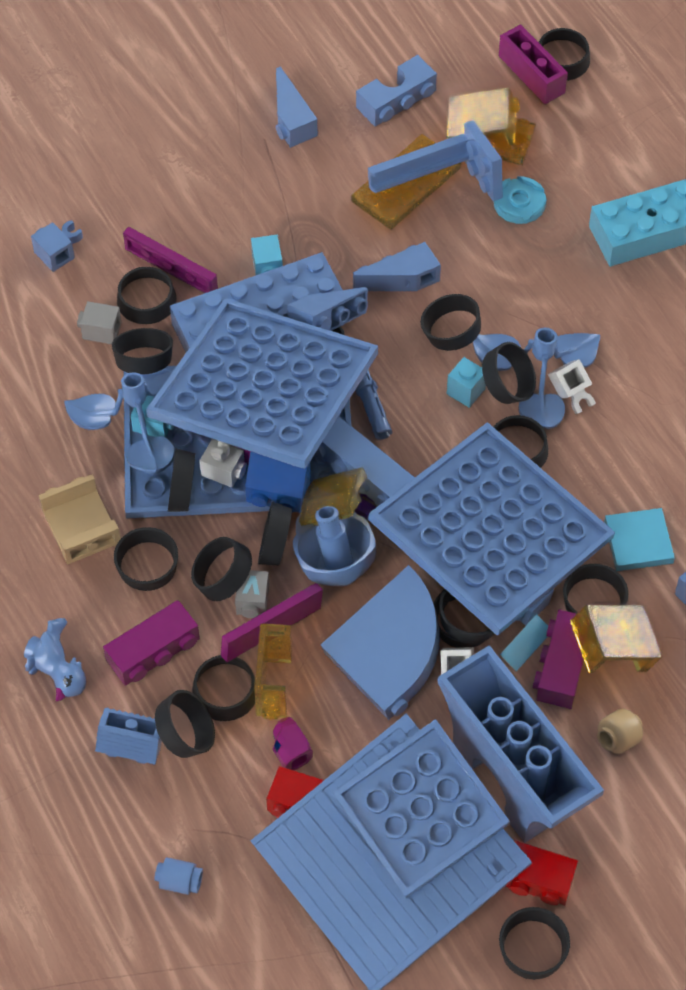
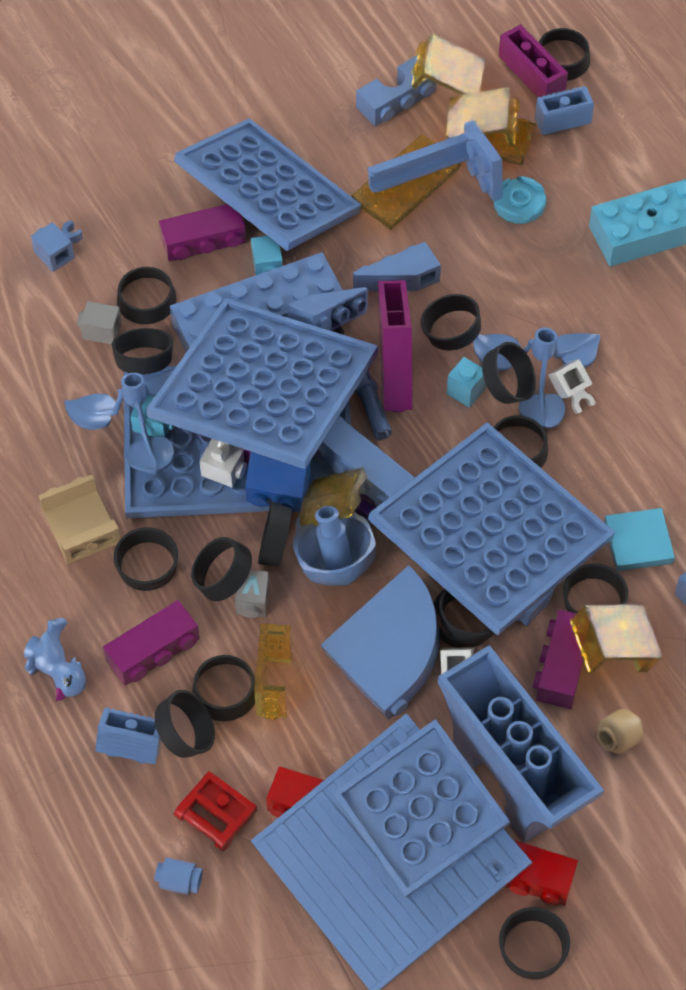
(169, 261): magenta tile -> none
(181, 481): black tyre -> none
(202, 232): none -> magenta brick
(222, 803): none -> red plate
(267, 184): none -> medium blue plate
(285, 613): magenta tile -> none
(291, 744): magenta rock -> none
(294, 116): medium blue slope -> none
(395, 345): none -> magenta brick
(447, 66): none -> clear yellow panel
(525, 643): medium azure sticker -> none
(564, 110): none -> medium blue brick

